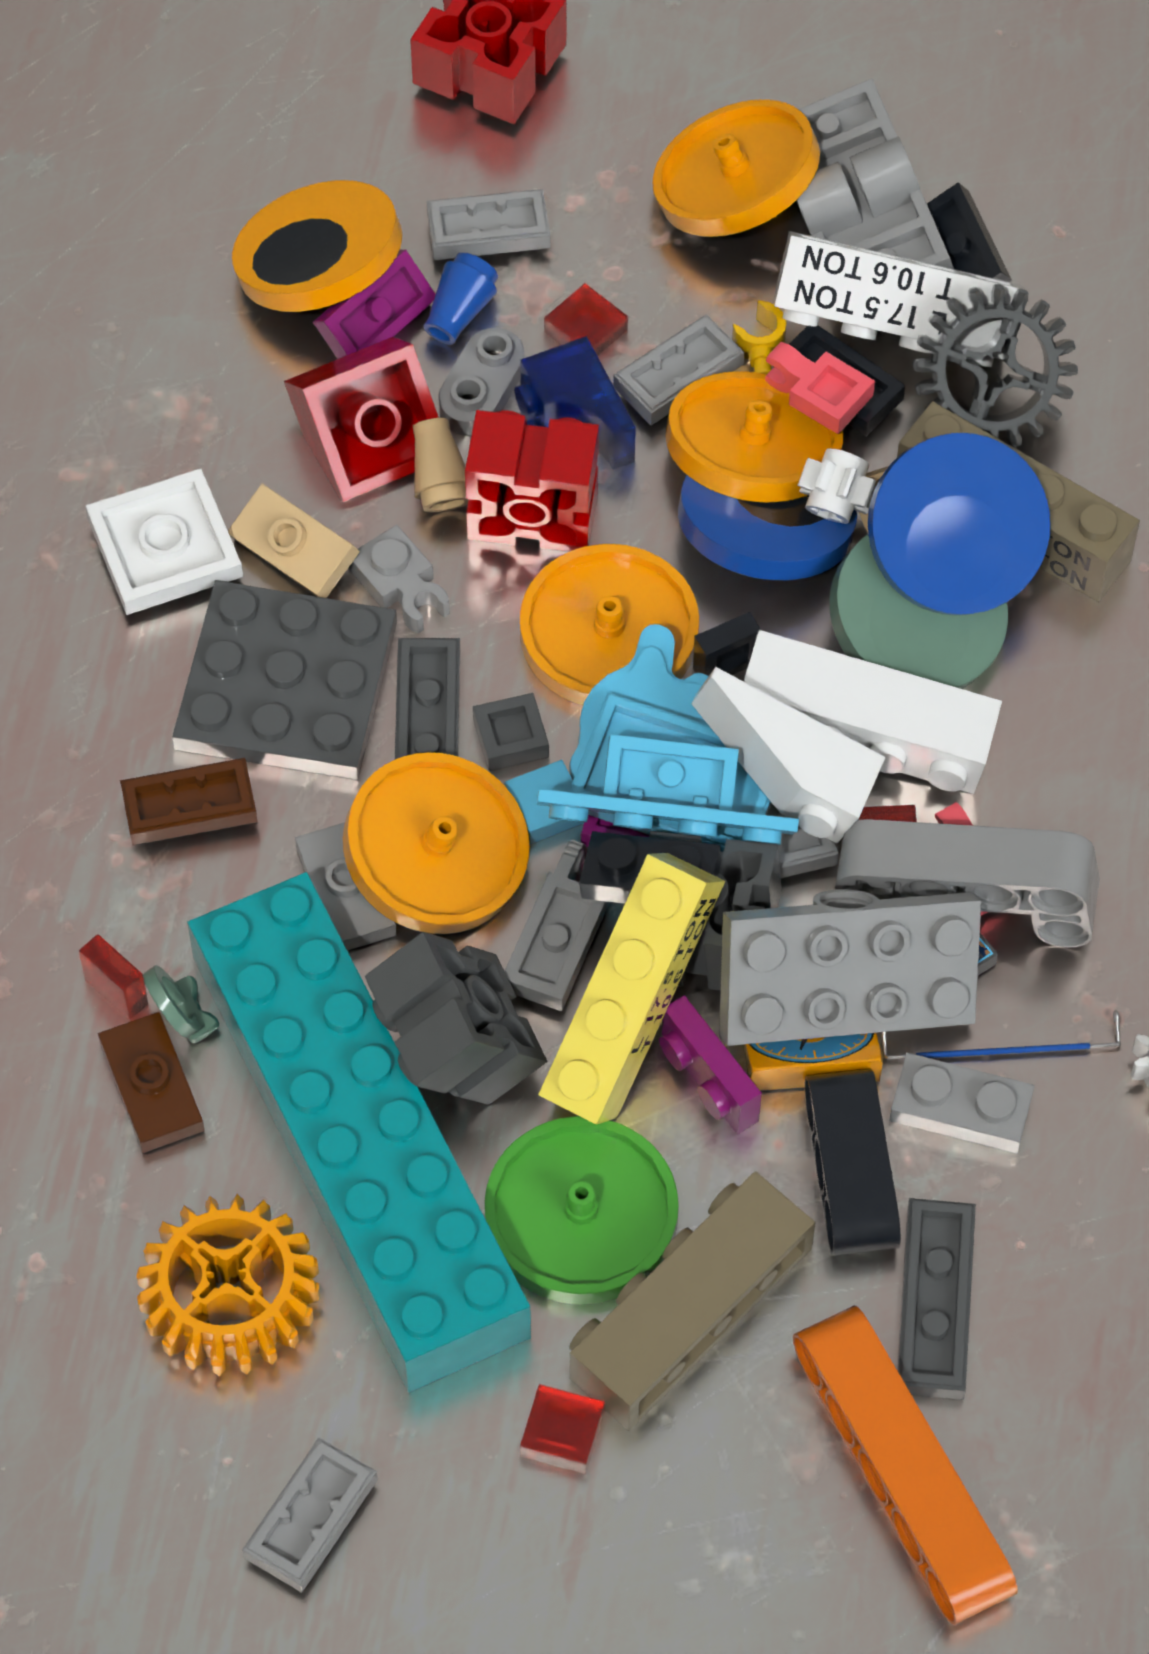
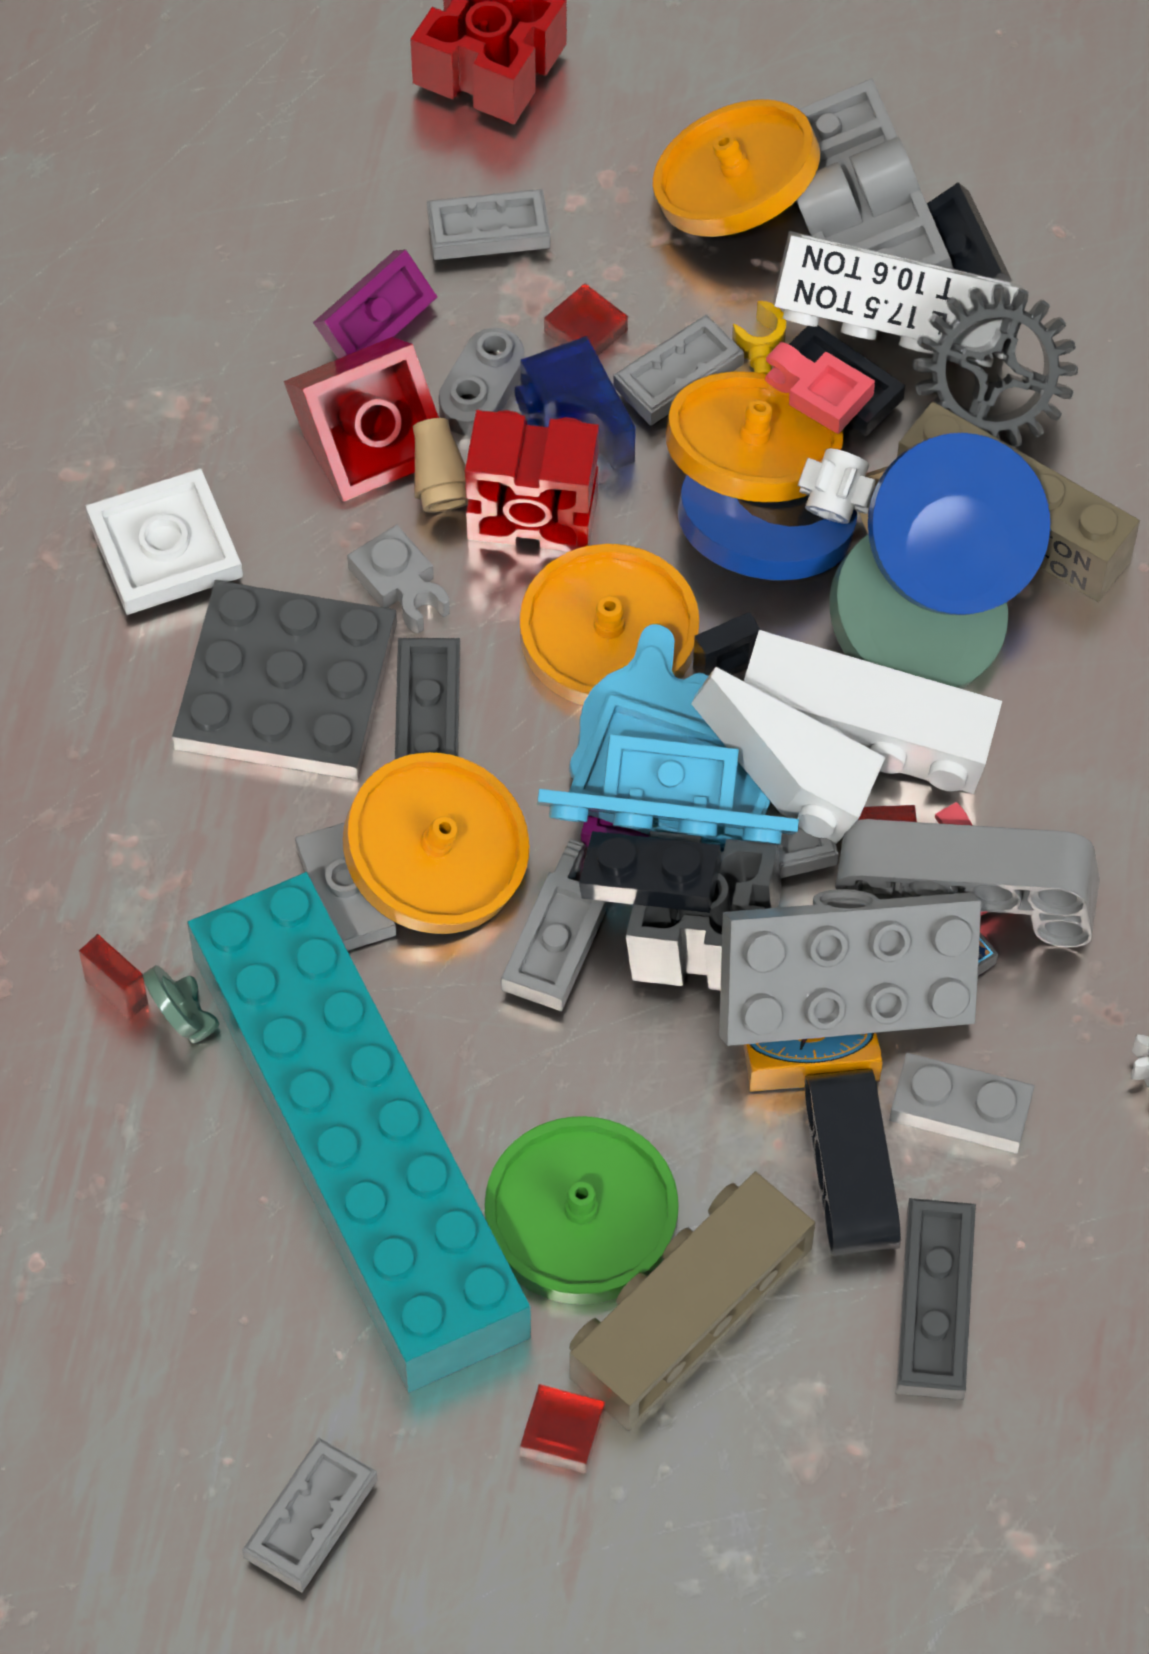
(151, 1082): reddish brown plate -> none
(188, 801): reddish brown plate -> none
(256, 1244): light orange gear -> none
(293, 542): tan plate -> none
(317, 245): light orange piece -> none
(454, 1019): dark grey brick -> none
(461, 294): blue cone -> none
(511, 731): dark grey tile -> none
(525, 791): medium azure tile -> none
(631, 987): light yellow brick -> none
(721, 1080): magenta plate -> none
(905, 1465): orange beam -> none
(1009, 1050): blue piece -> none

